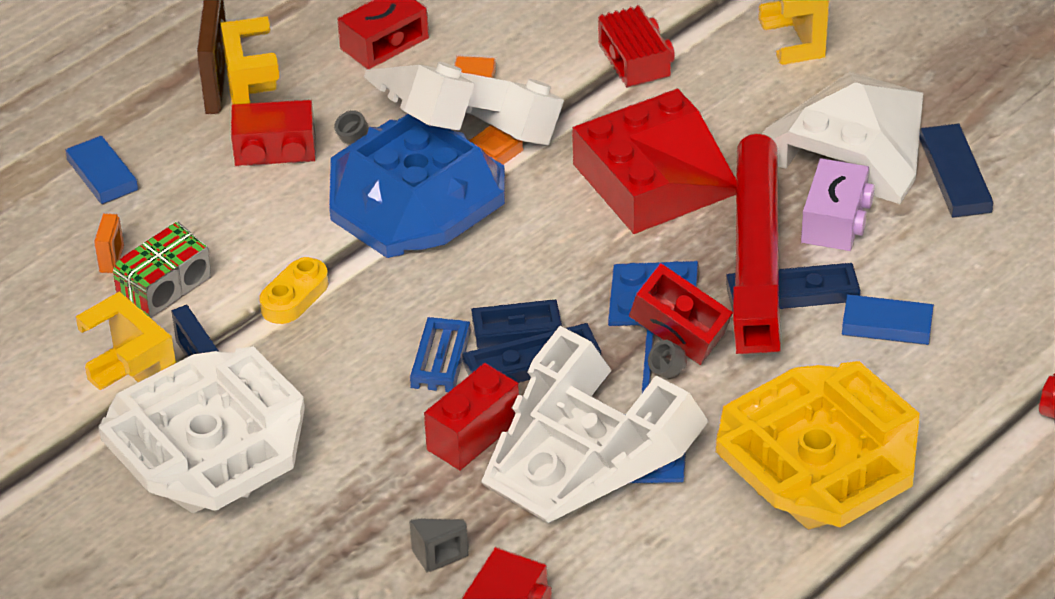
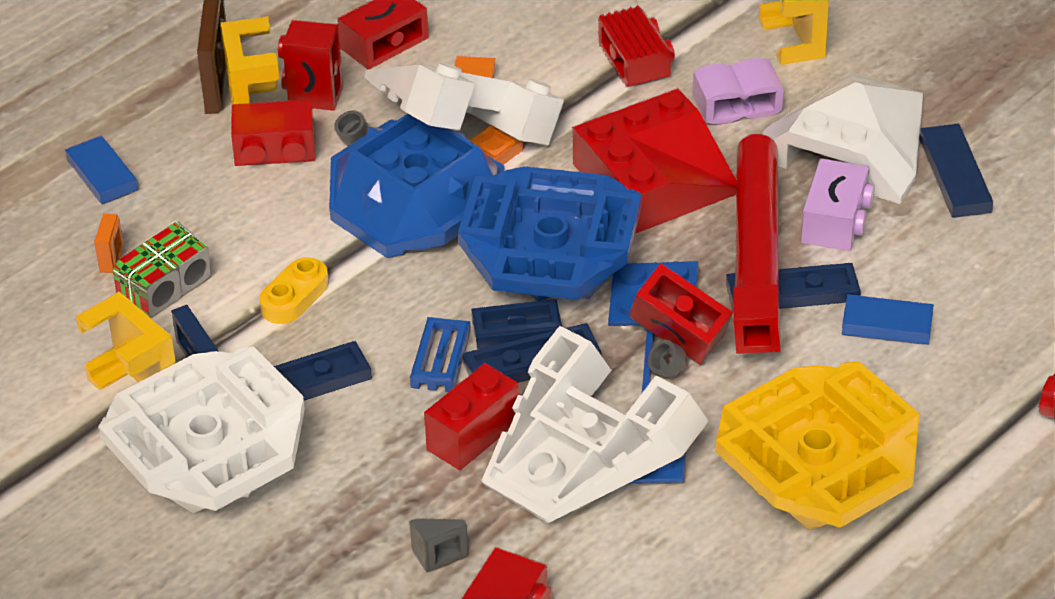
(312, 63): none -> red brick
(327, 370): none -> dark blue tile
(548, 230): none -> blue piece
(737, 91): none -> lavender brick

